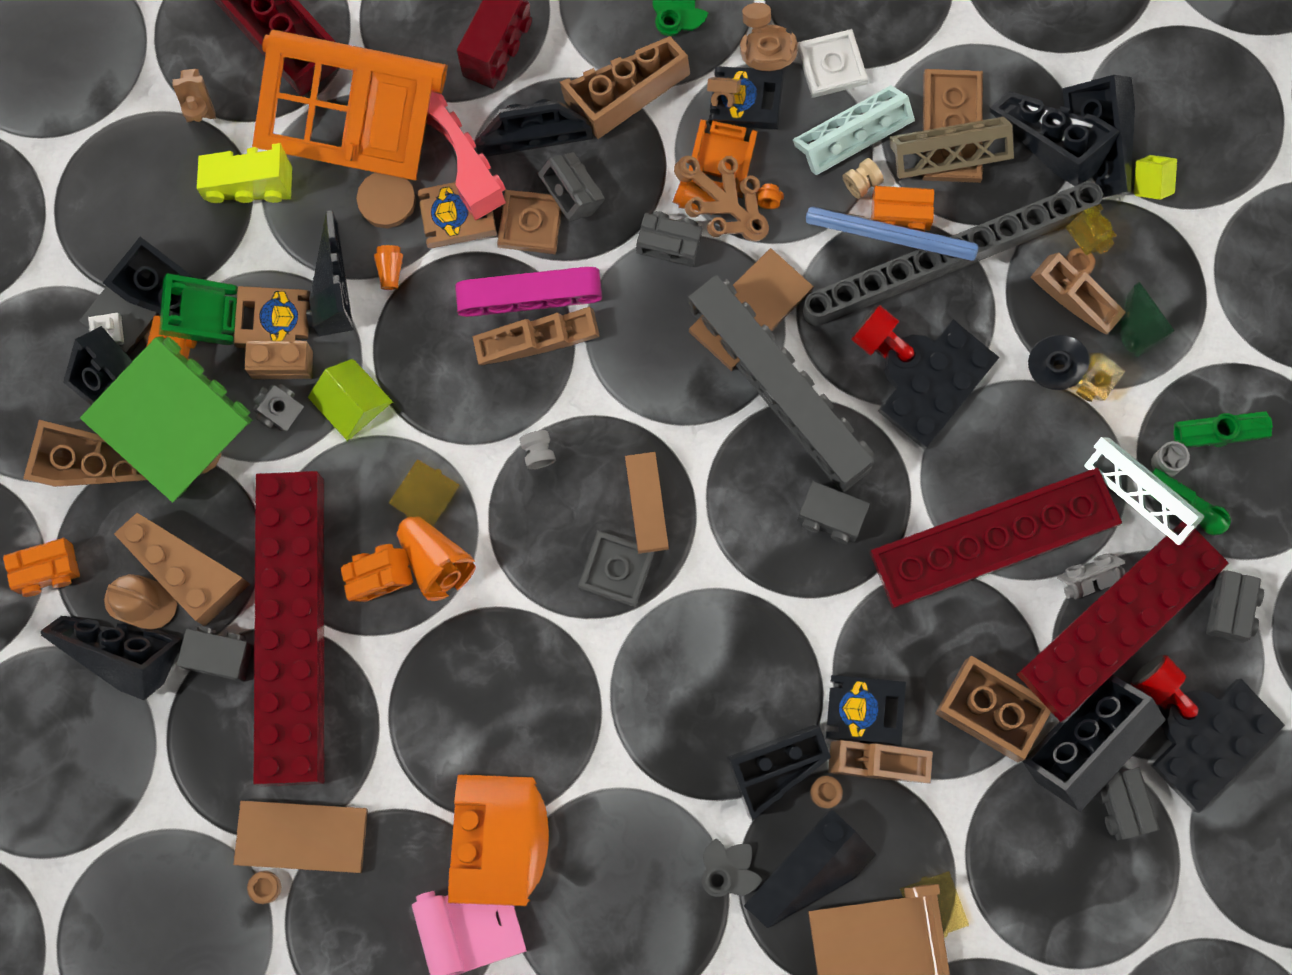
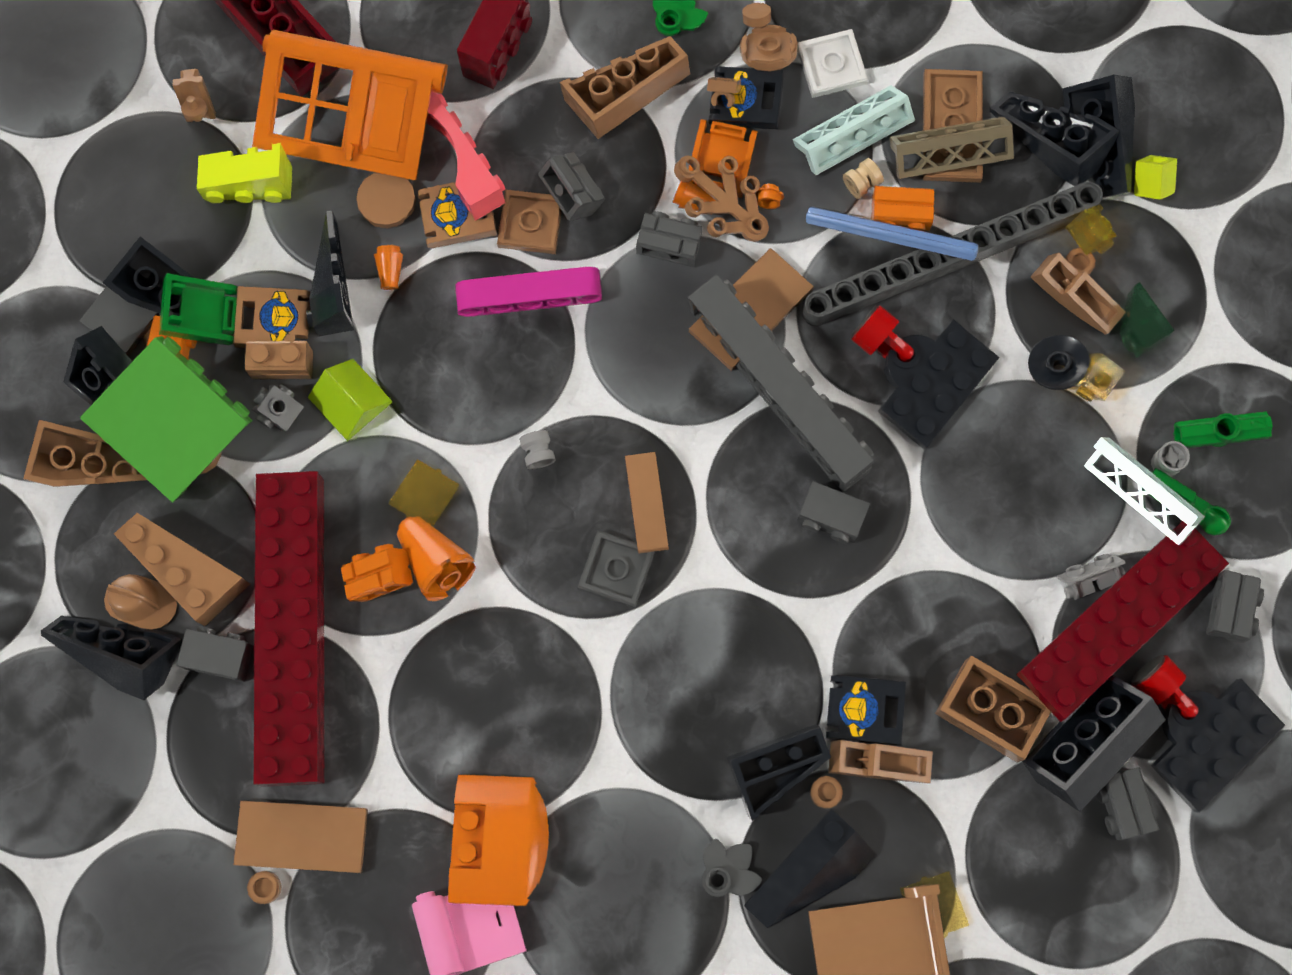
(41, 566): orange brick -> none
(111, 323): white tile -> none
(532, 127): black wedge -> none
(536, 336): medium nougat slope -> none
(995, 537): dark red plate -> none

